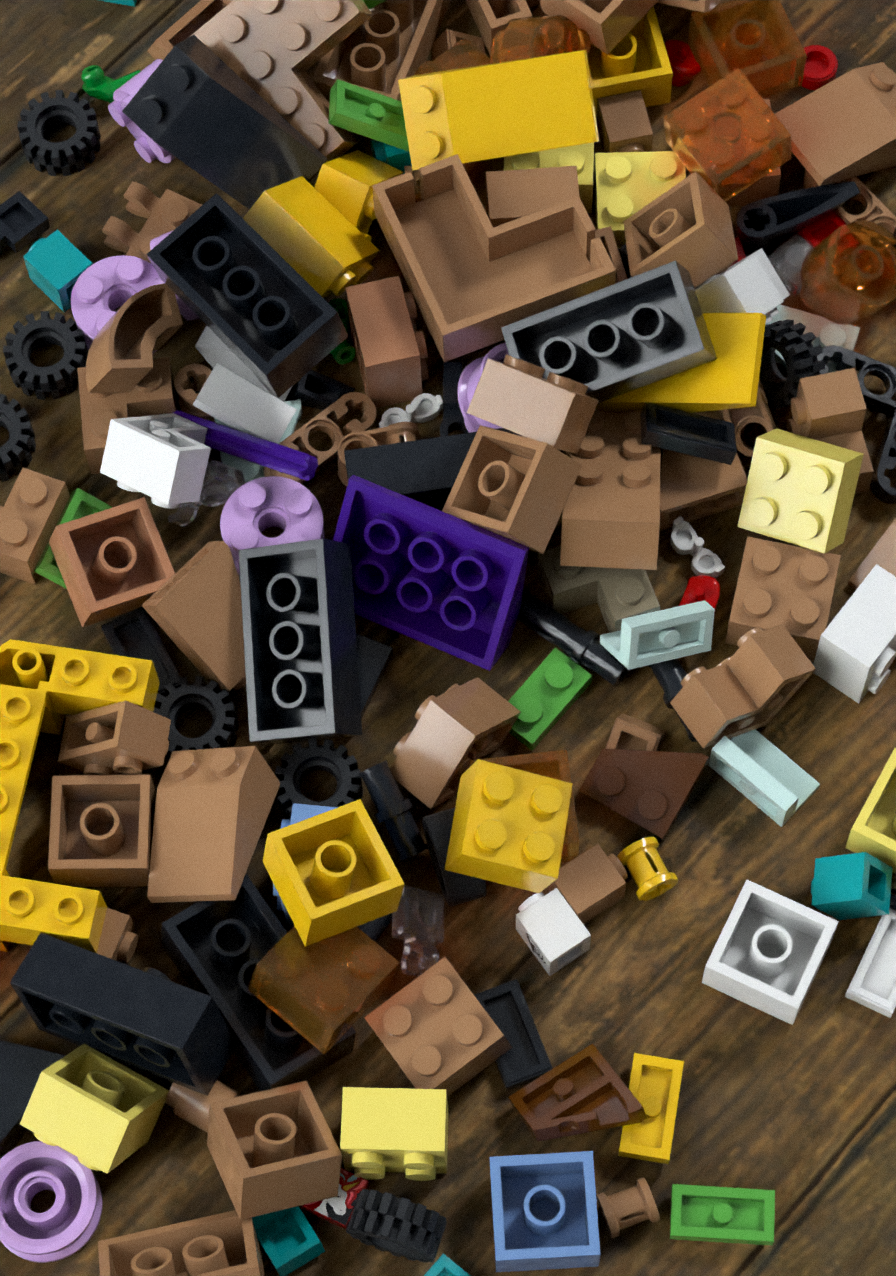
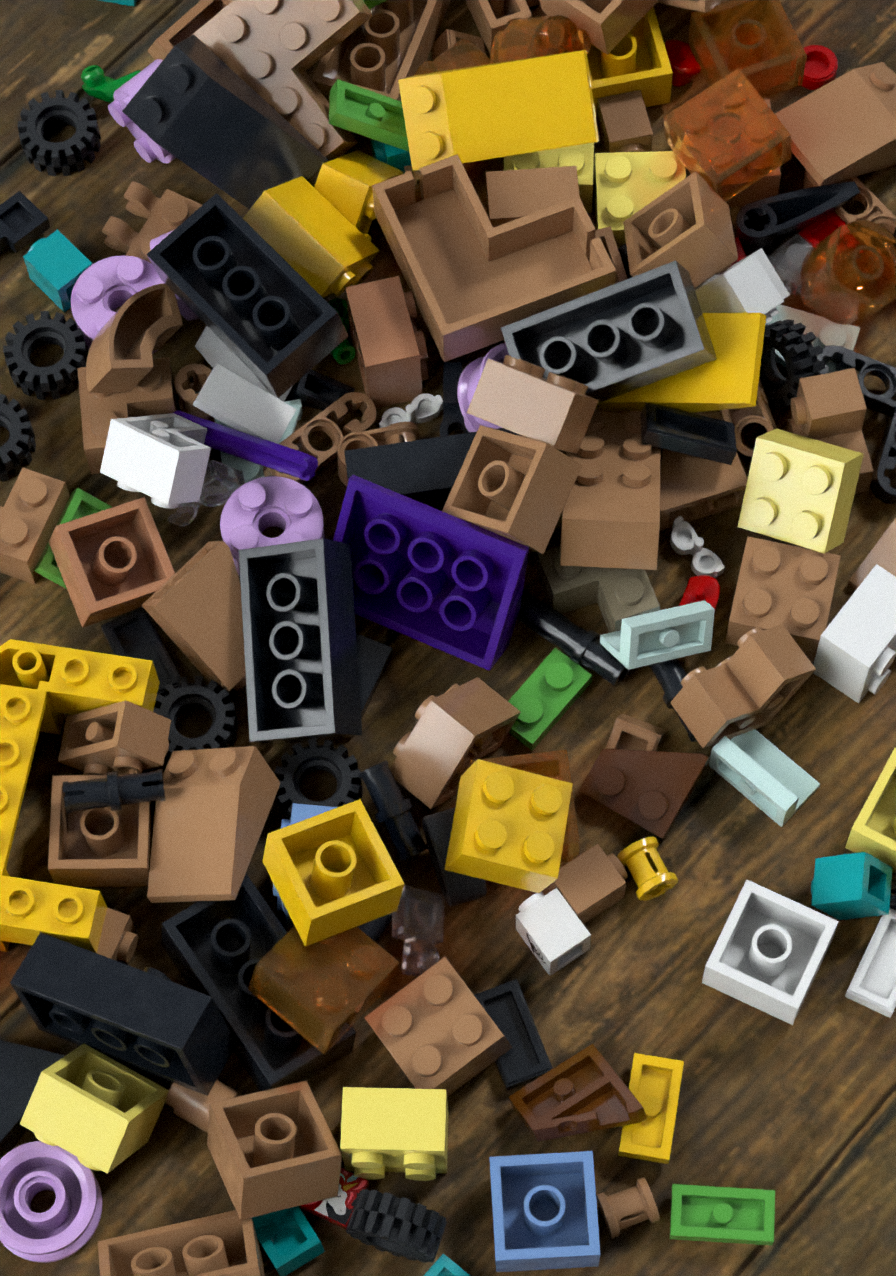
(114, 791): none -> black pin

